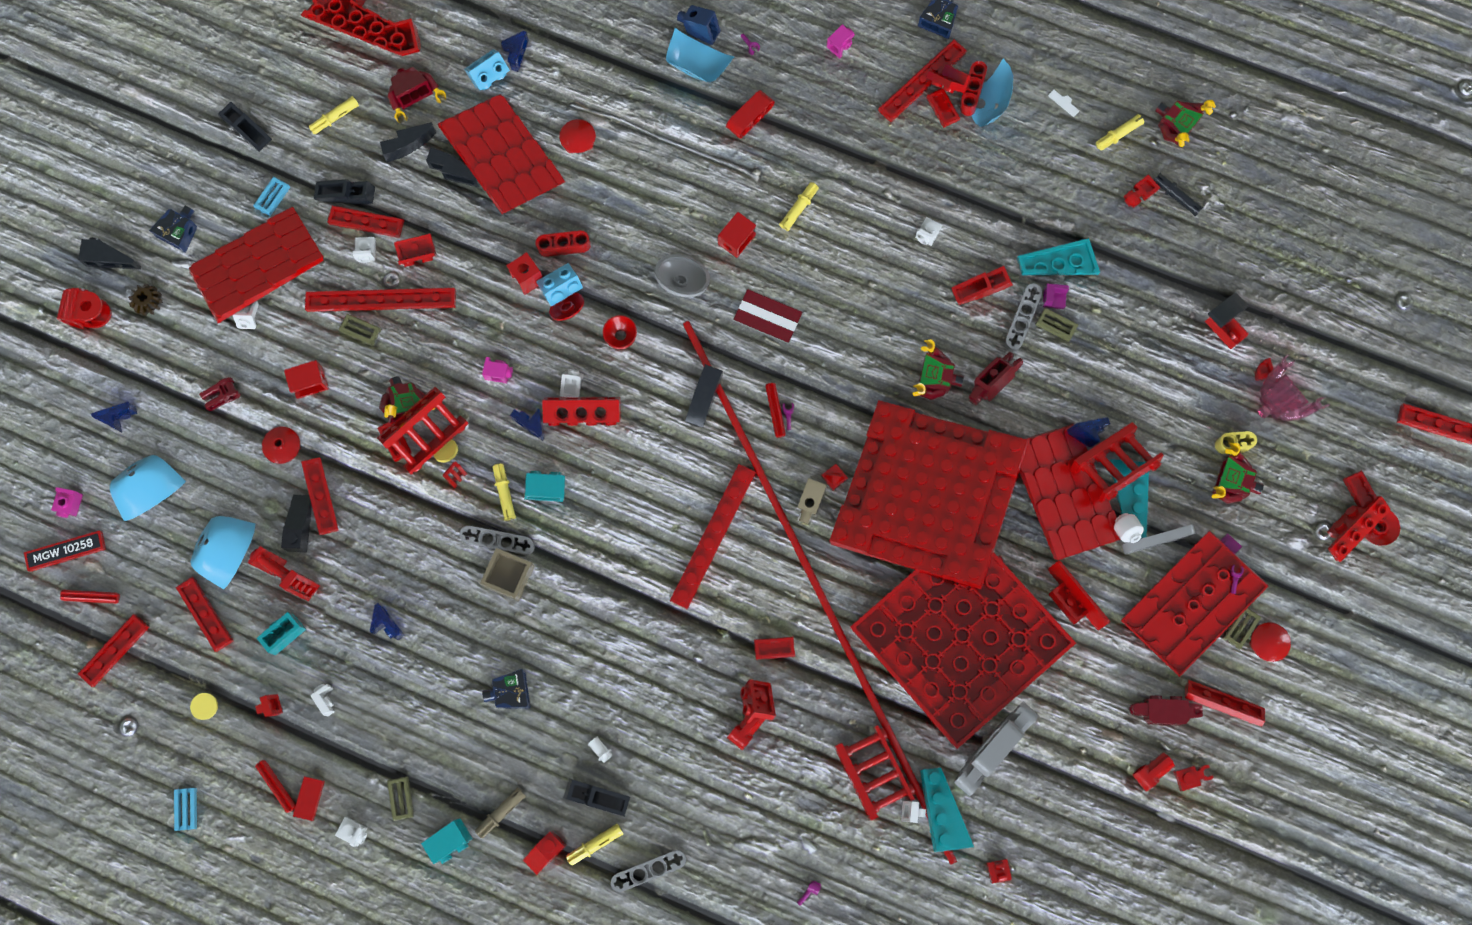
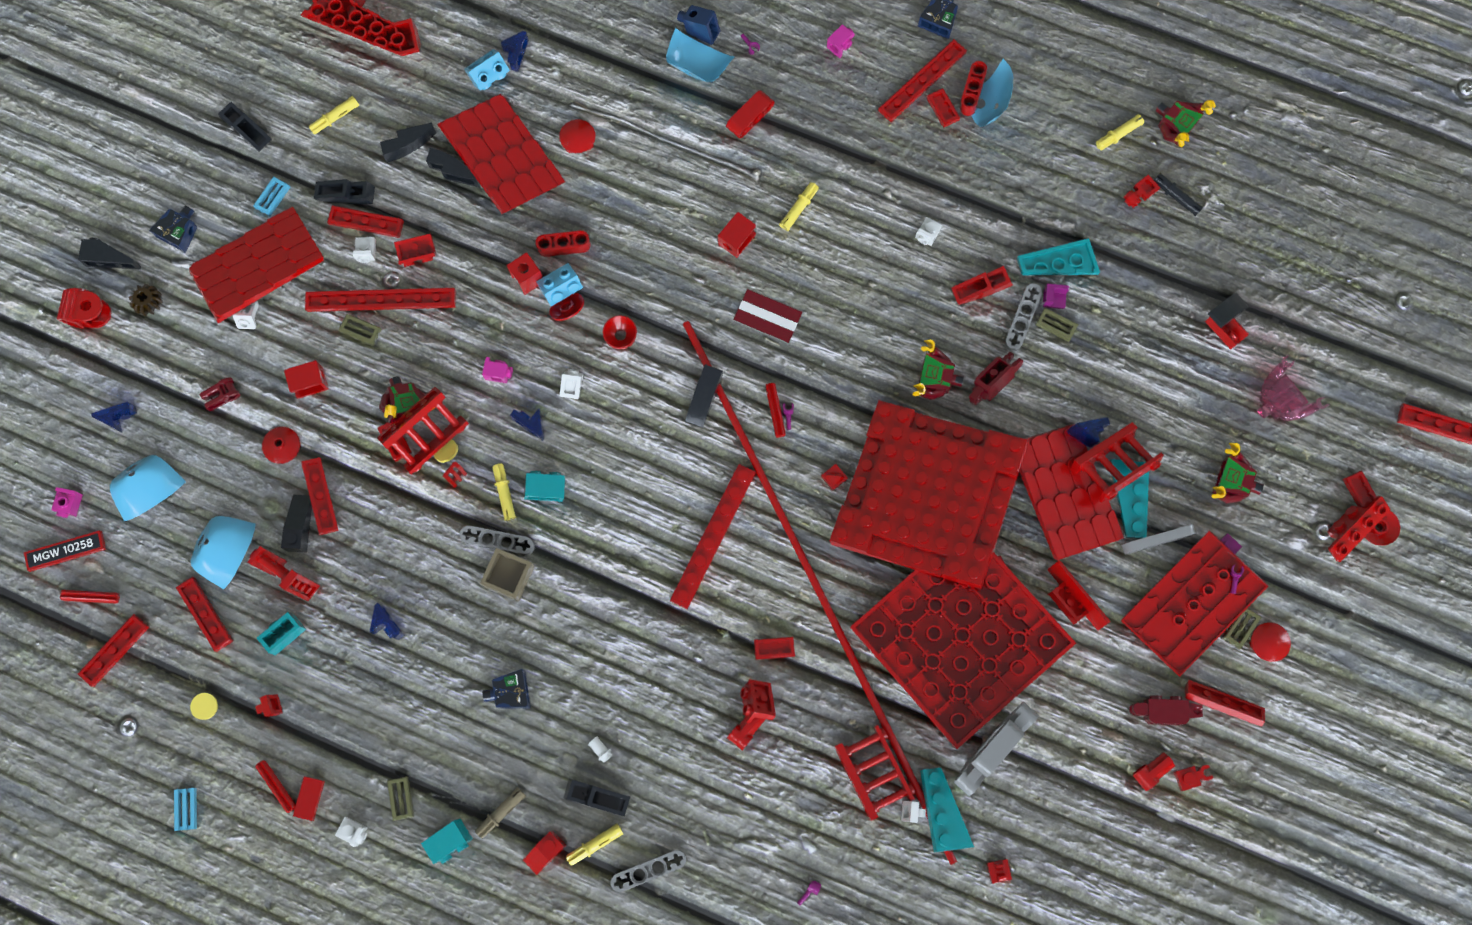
(323, 703): white bracket -> none
(409, 88): dark red torso -> none
(611, 404): red brick -> none
(682, 275): light grey dish -> none
(815, 491): dark tan torso -> none
(951, 79): red bracket -> none
(1064, 102): white sticker -> none
(1128, 528): white head -> none
(1236, 437): light yellow beam -> none
(1263, 369): red tile -> none

